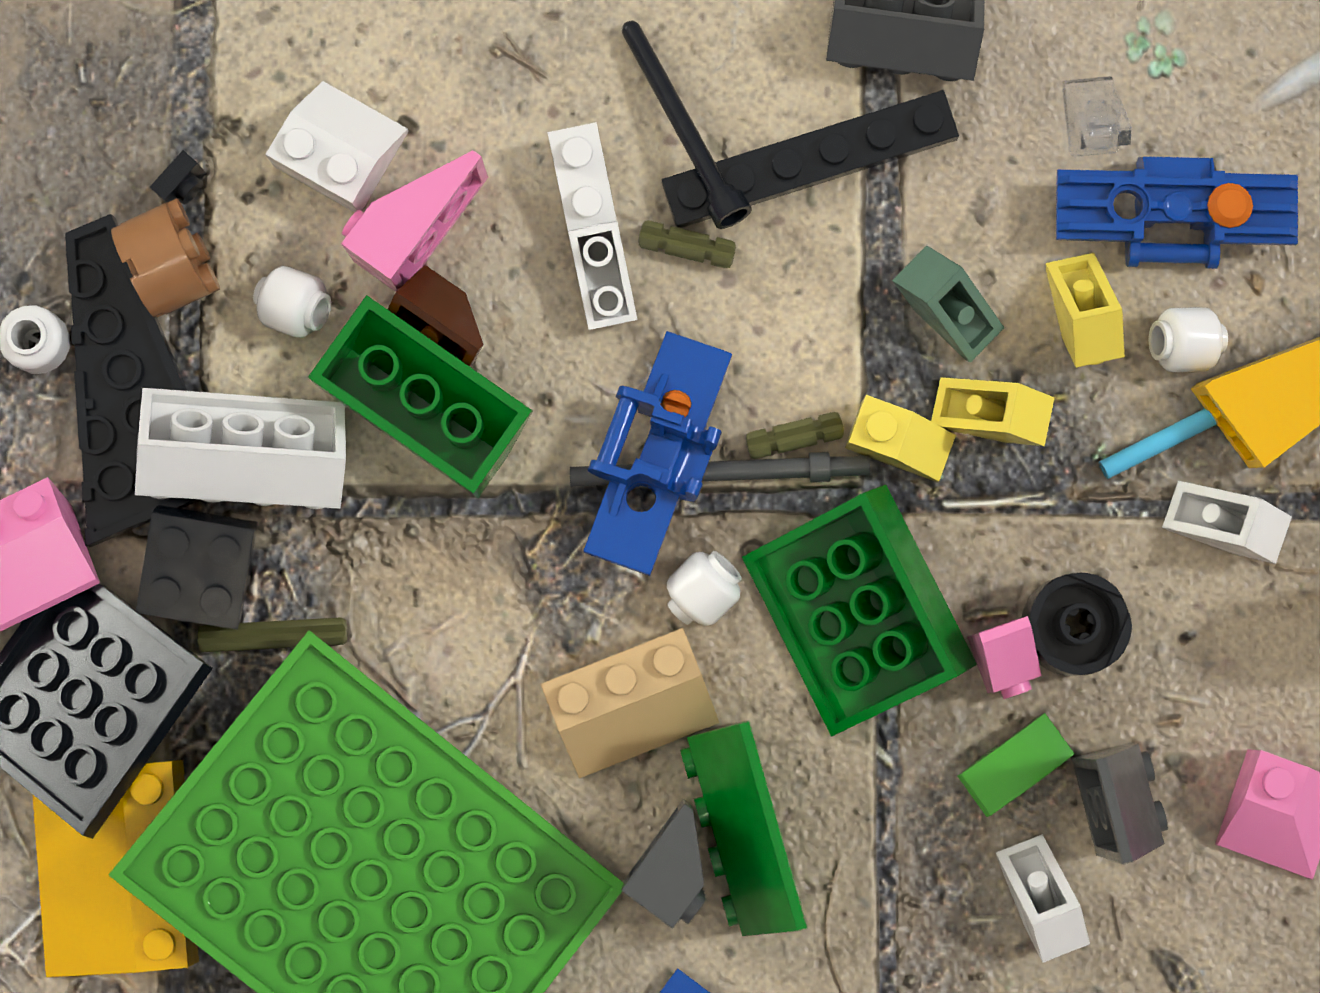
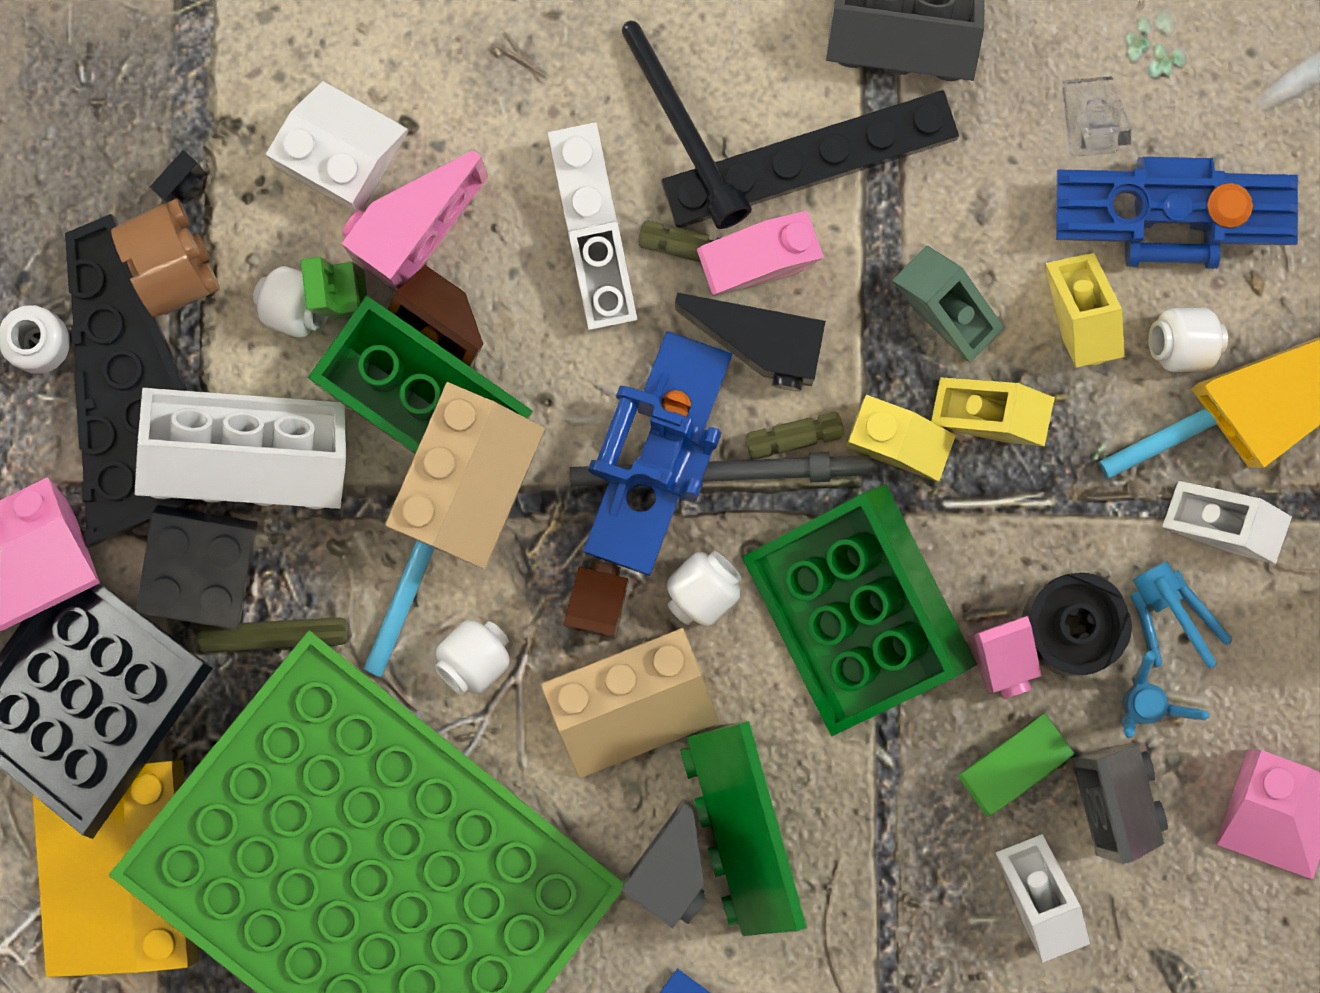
(333, 288): none -> bright green slope
(398, 609): none -> medium azure piece
(465, 476): none -> tan slope
(472, 657): none -> white head
(597, 600): none -> reddish brown slope
(760, 253): none -> bright pink slope
(766, 340): none -> black slope
(1148, 703): none -> dark azure plant
(1165, 589): none -> dark azure plant

